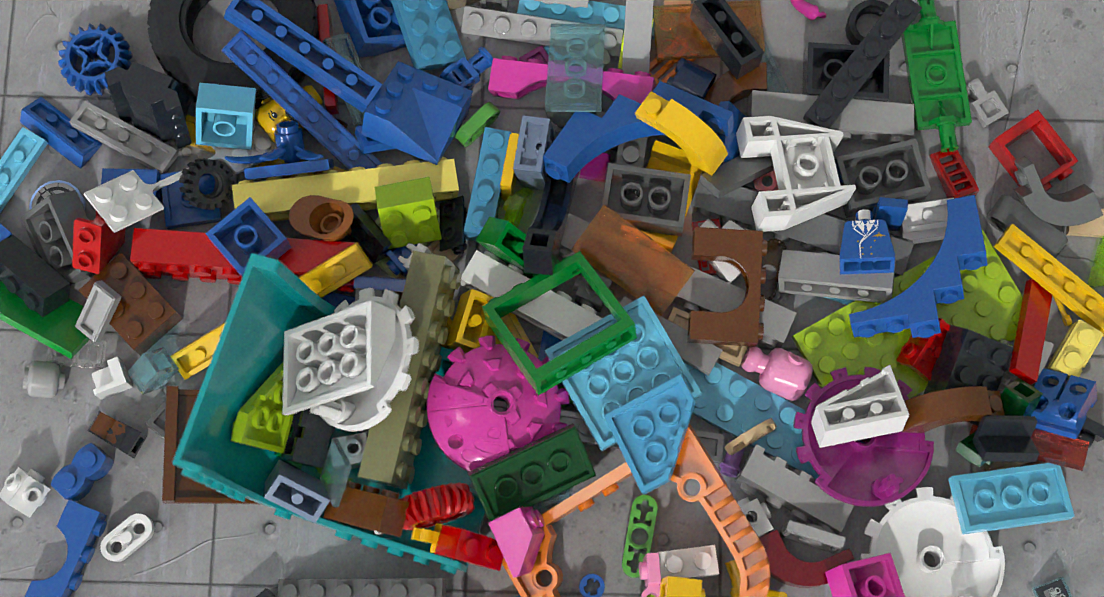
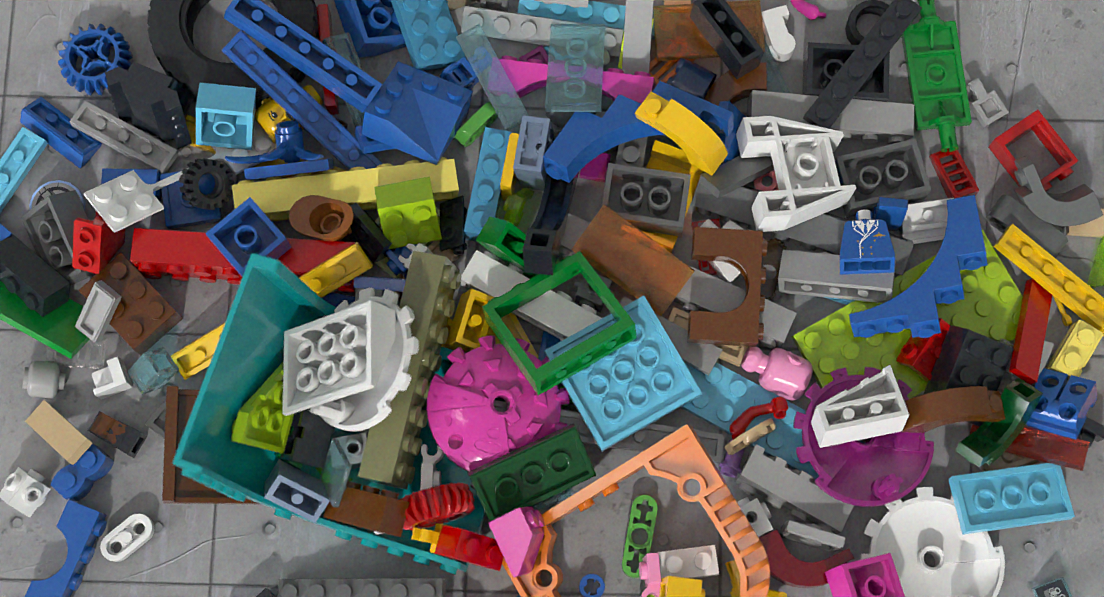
(58, 432): none -> tan tile
(429, 475): none -> white plate
(492, 77): none -> clear light blue tile
(653, 431): dark azure plate -> none
(776, 34): none -> white leg
(777, 406): none -> red piece
(1006, 438): black panel -> none

